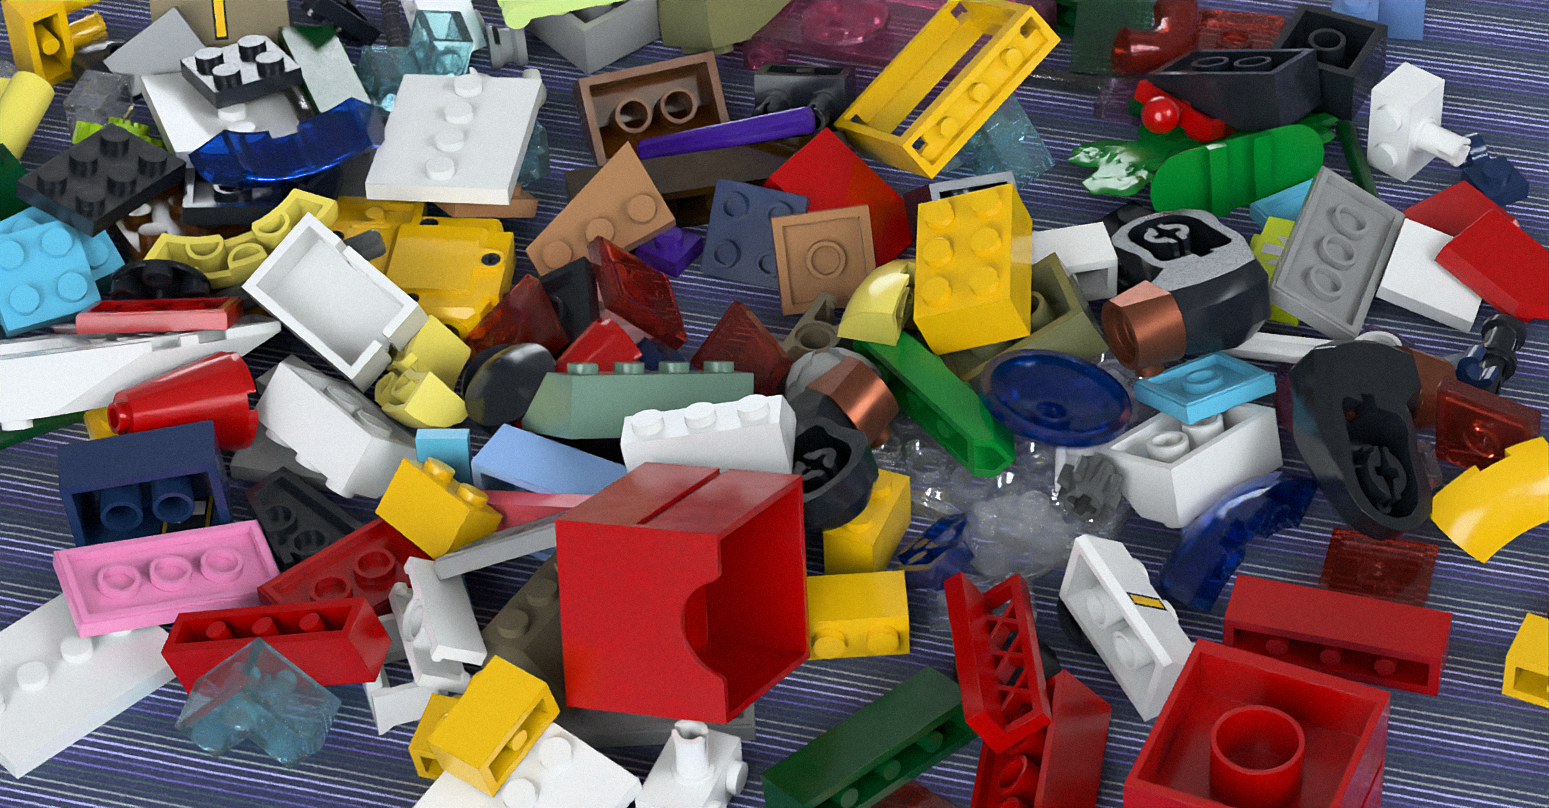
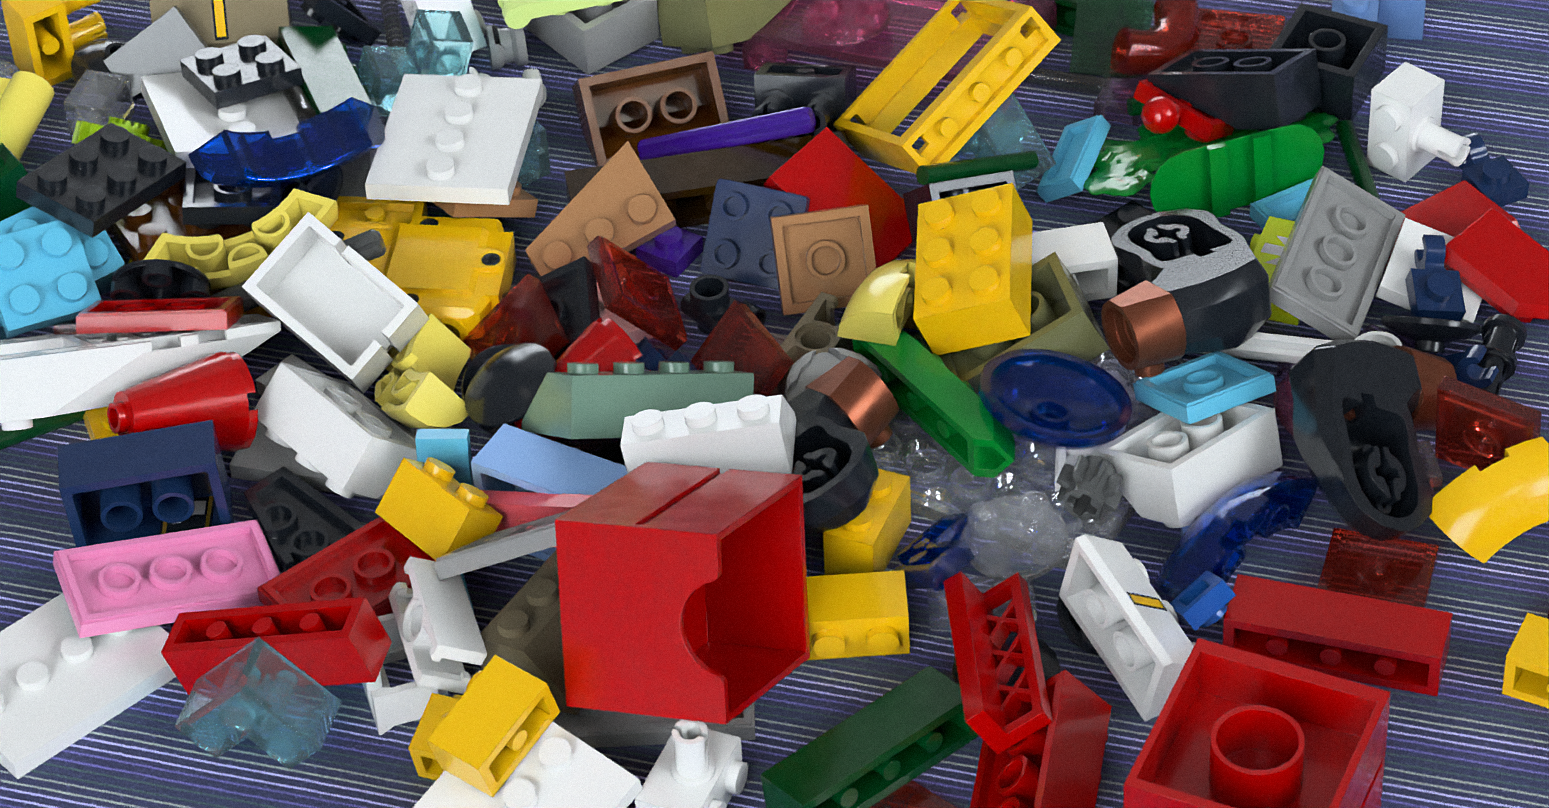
(710, 300): none -> black plate
(976, 167): none -> dark green bar
(1073, 158): none -> medium azure tile
(1203, 601): none -> blue plate
(1431, 288): none -> dark blue plate
(1431, 333): none -> black dish

